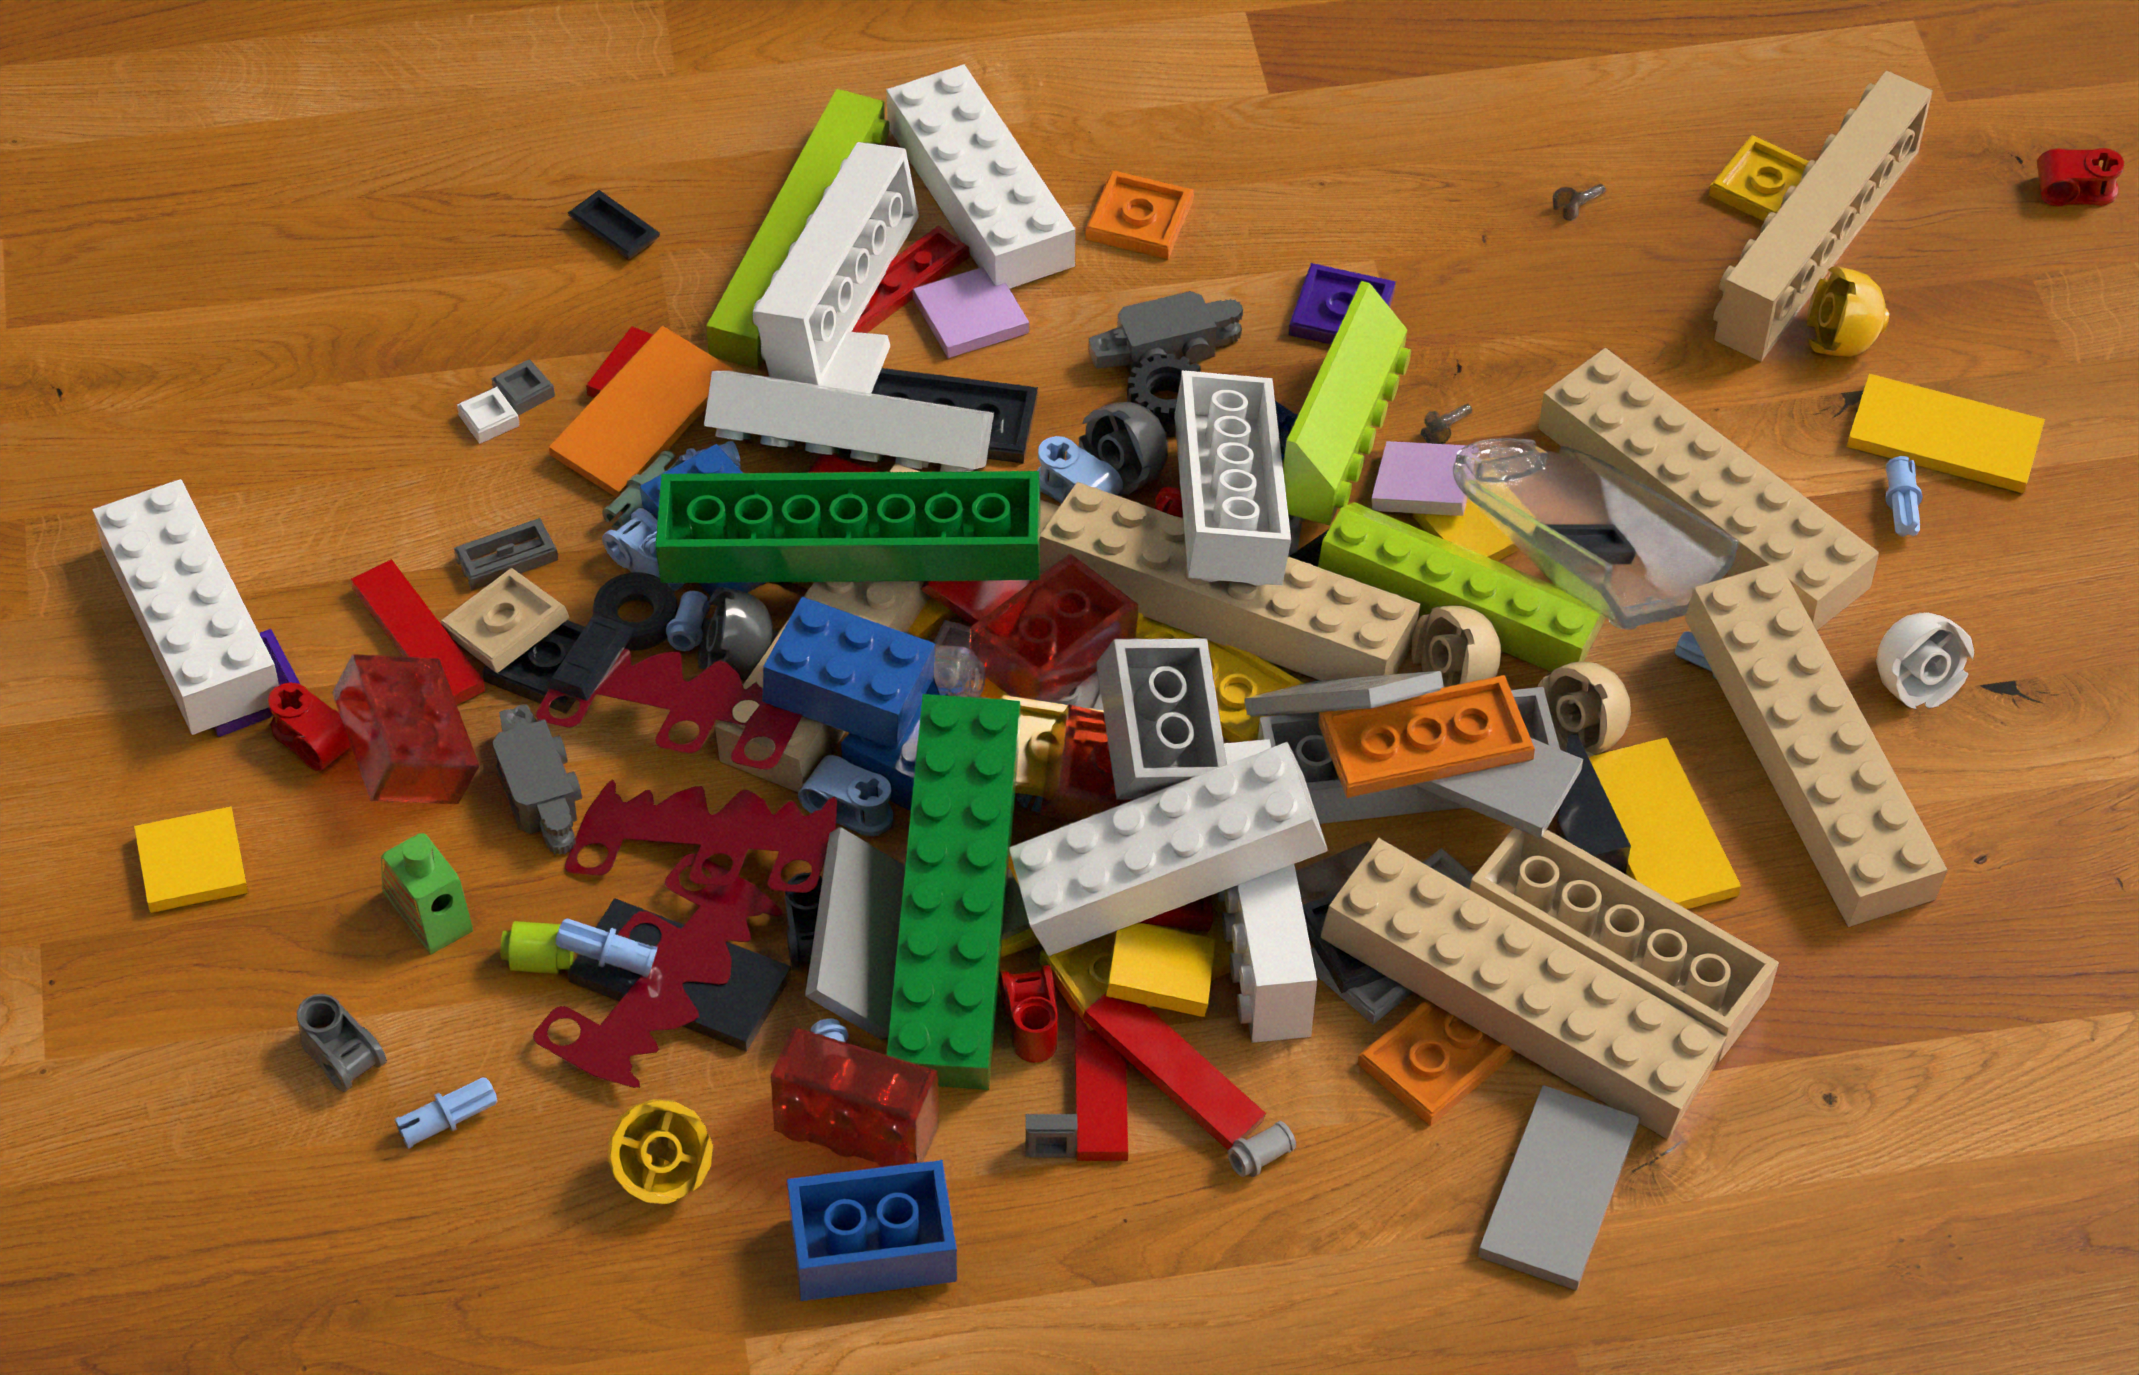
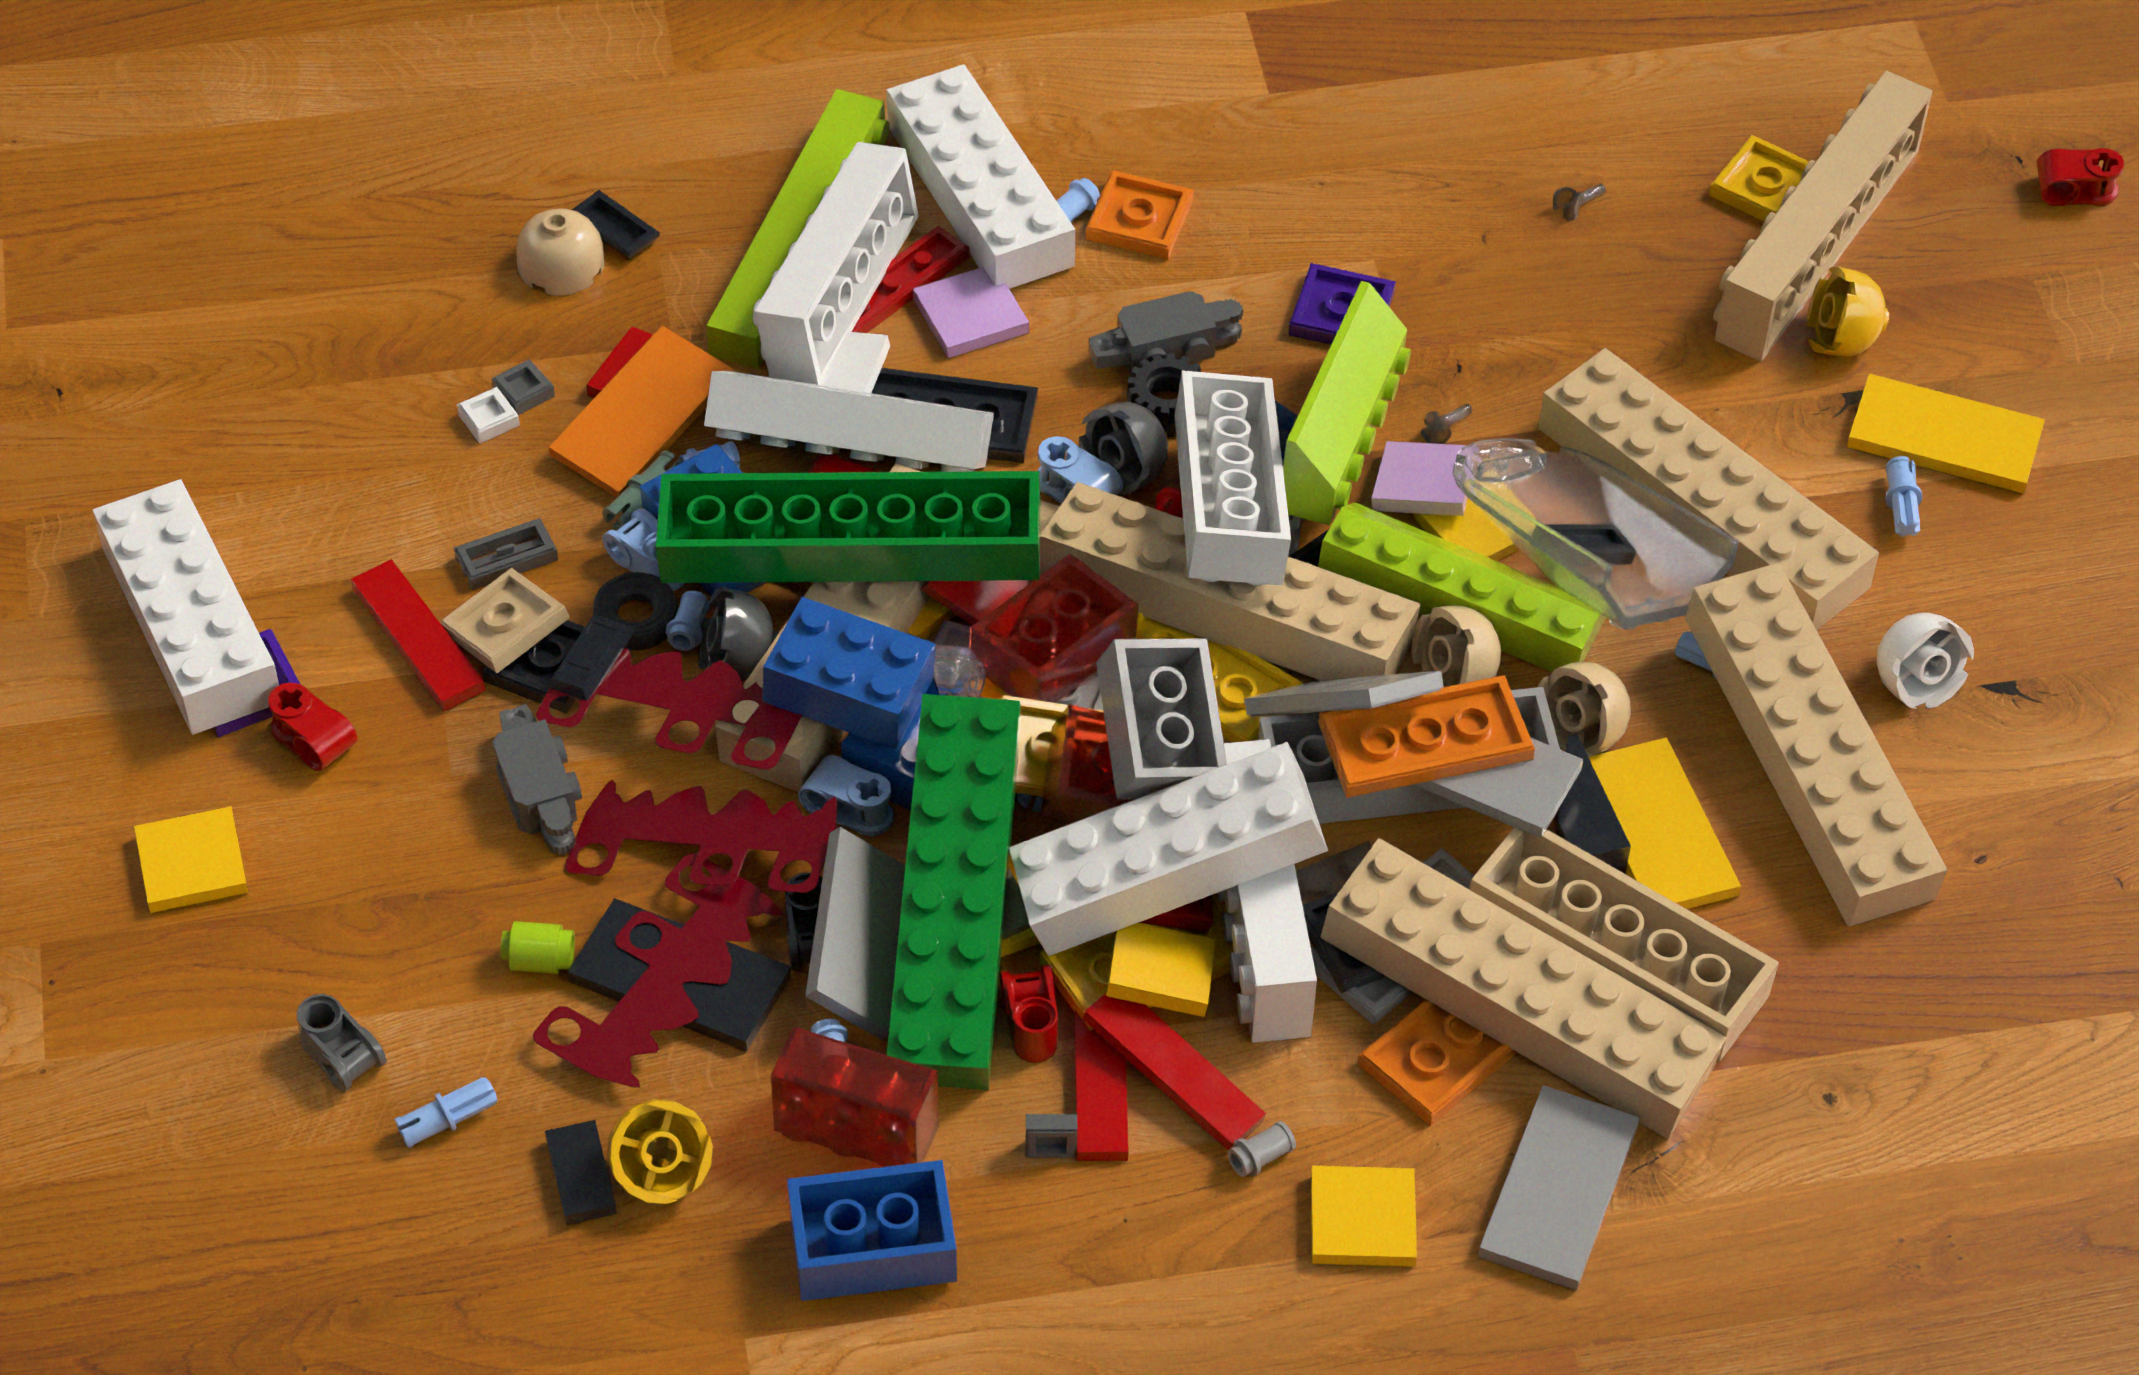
(405, 729): clear red brick -> none
(415, 877): bright green torso -> none
(559, 252): none -> tan cylinder
(580, 1172): none -> black tile
(606, 947): light blue axle -> none
(1080, 197): none -> light blue pin
(1363, 1216): none -> yellow tile

